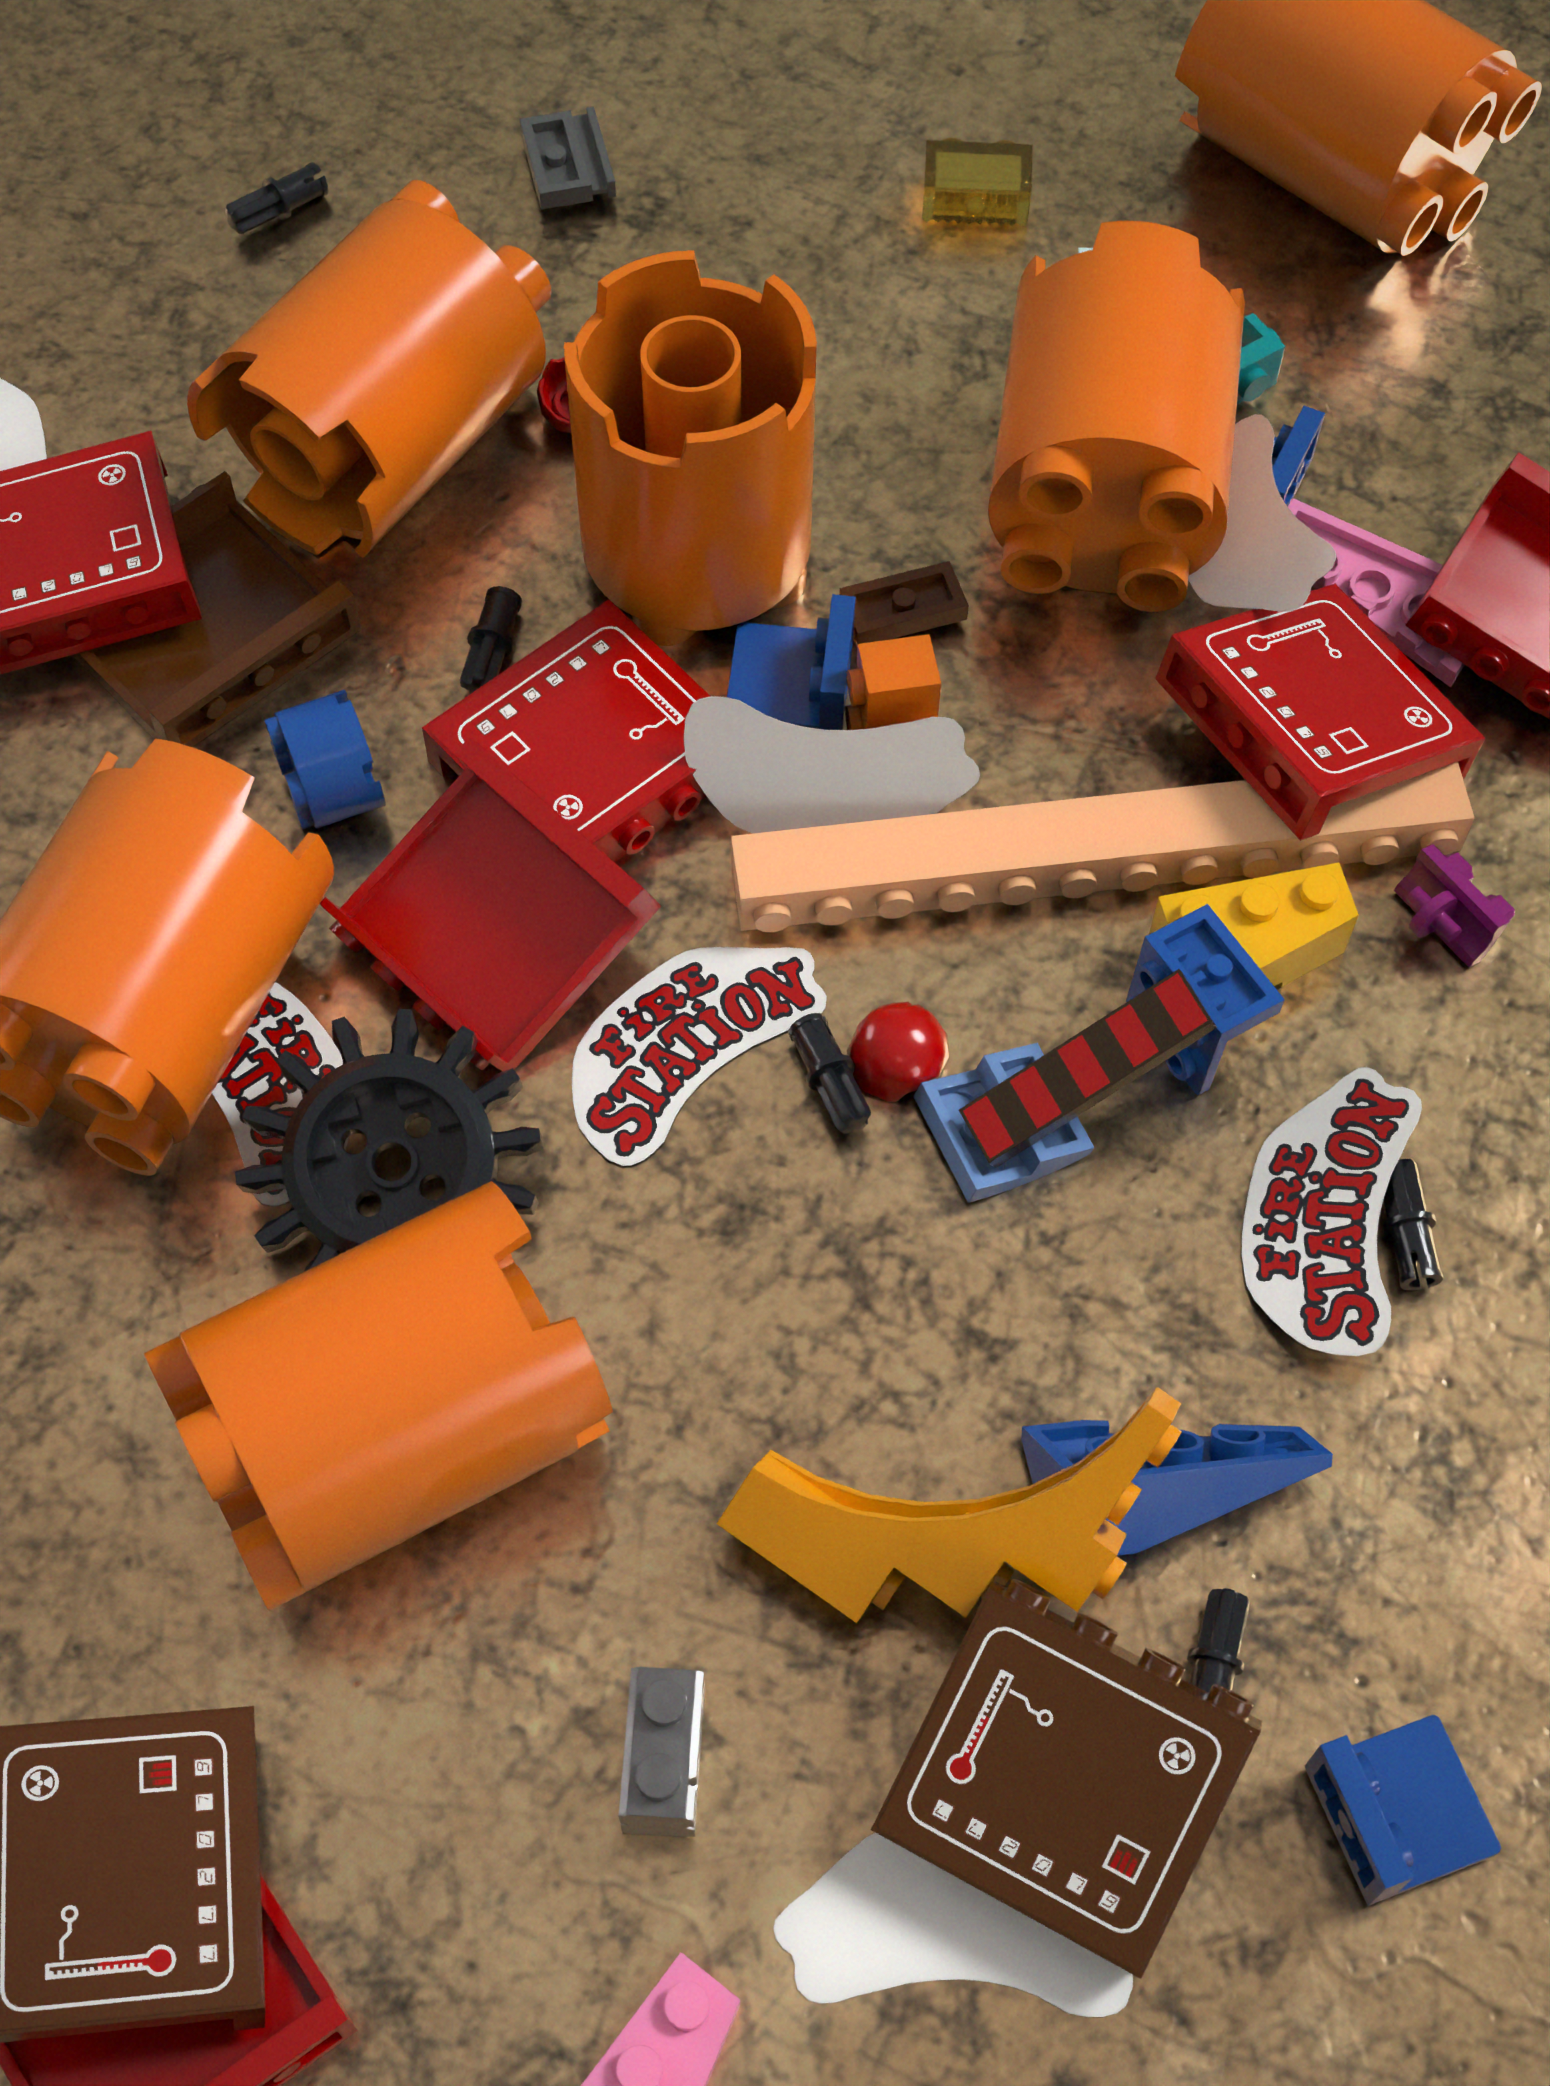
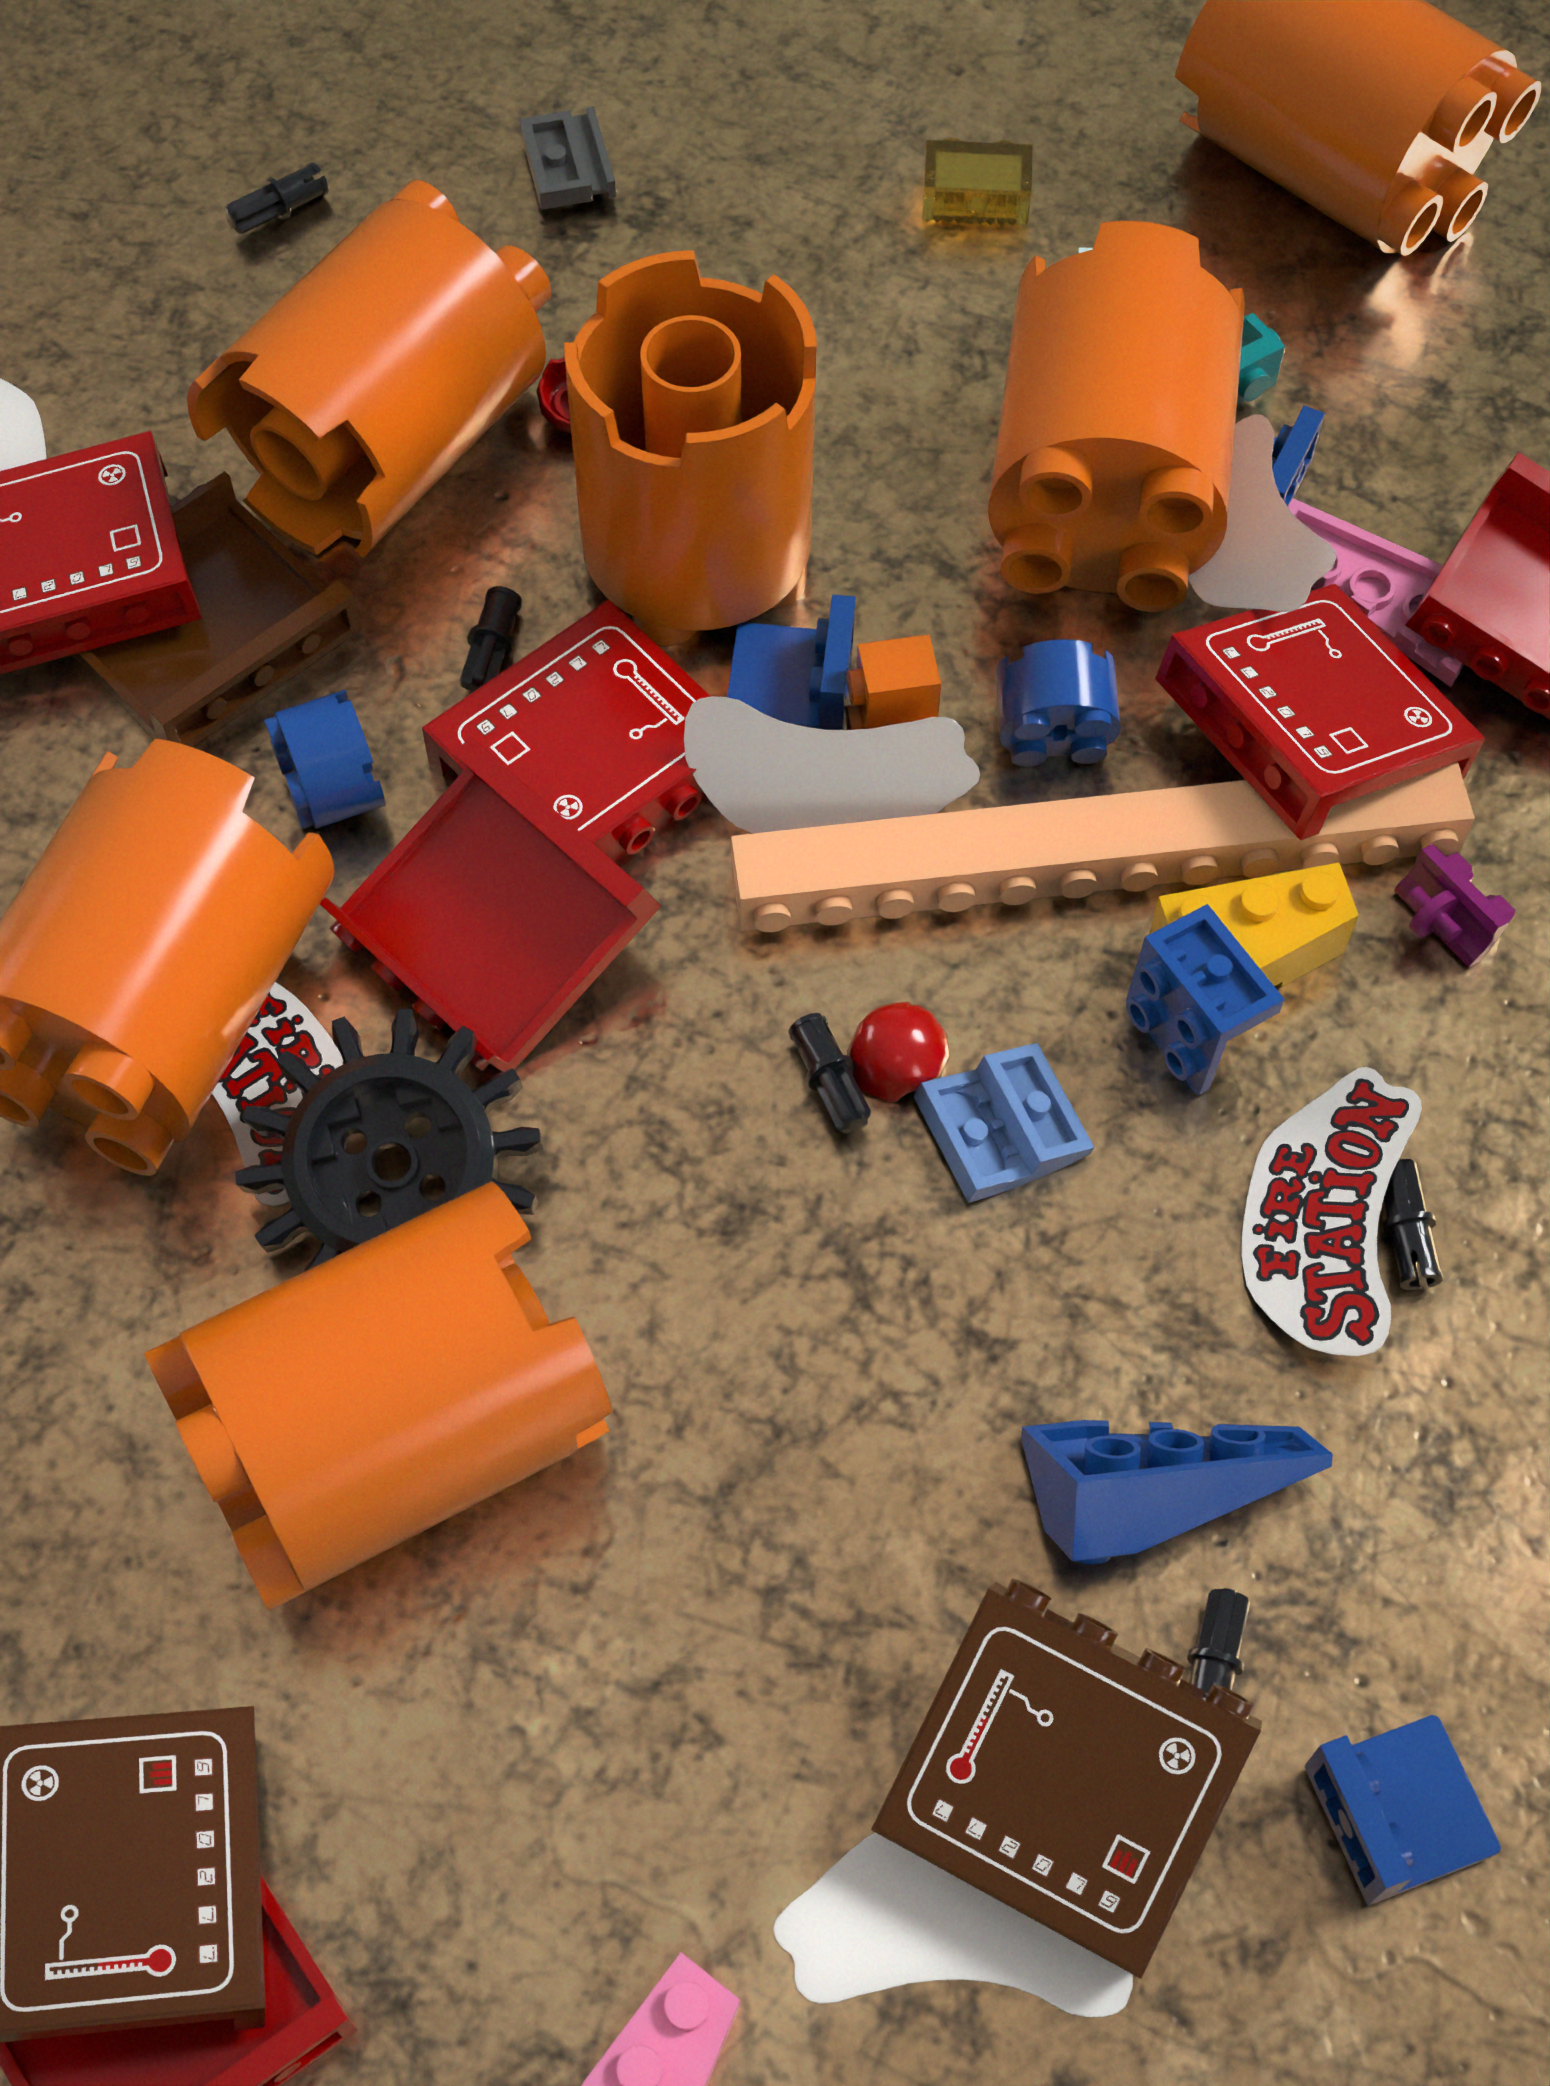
(662, 1752): flat silver brick -> none
(675, 1033): sticker -> none
(863, 1545): light orange arch -> none
(907, 603): reddish brown plate -> none
(1057, 703): none -> blue brick
(1087, 1068): tile -> none

